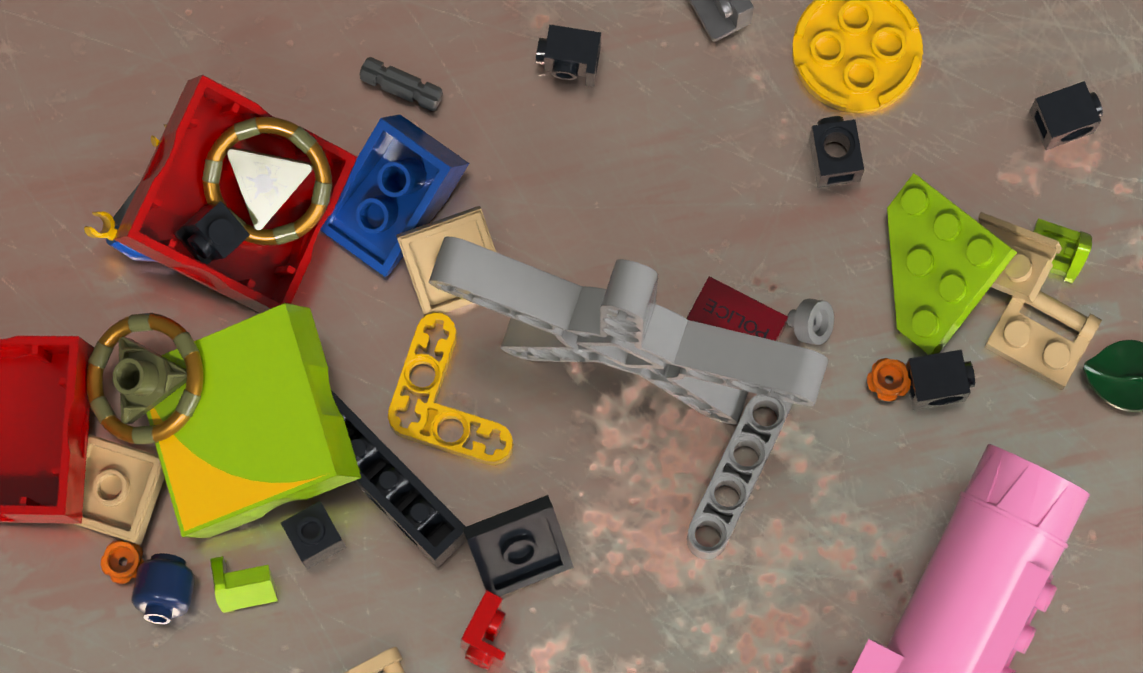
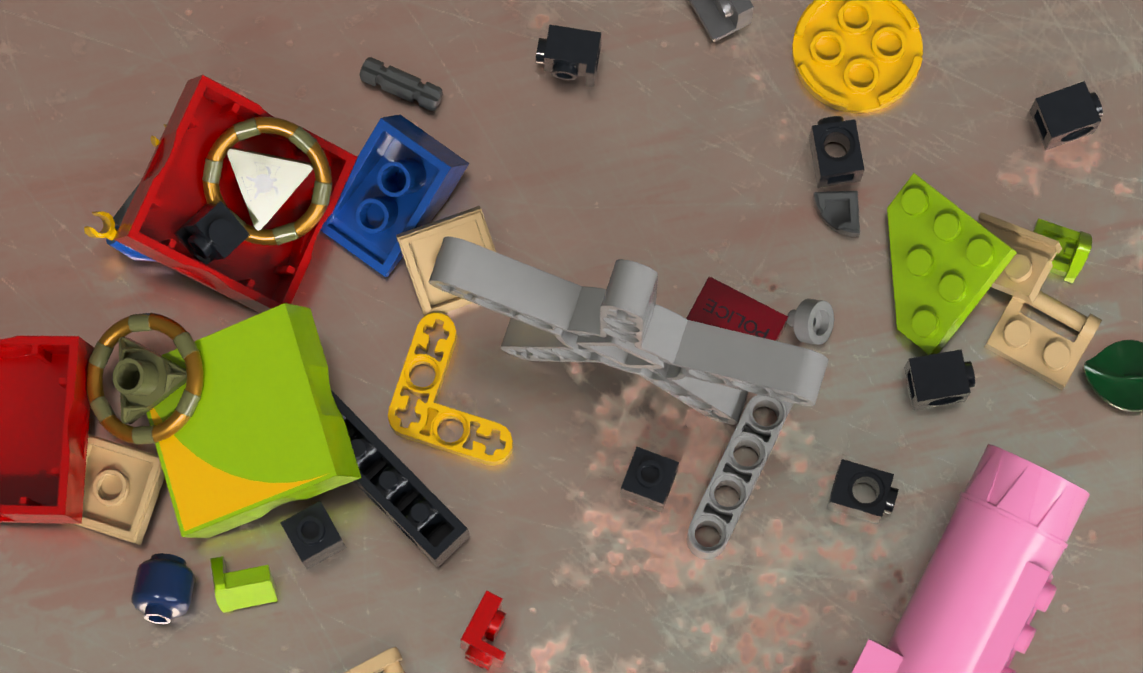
(112, 555): orange plate -> none
(518, 547): black plate -> none
(649, 479): none -> black brick
(839, 211): none -> dark grey tile
(842, 497): none -> black brick
(893, 368): orange plate -> none

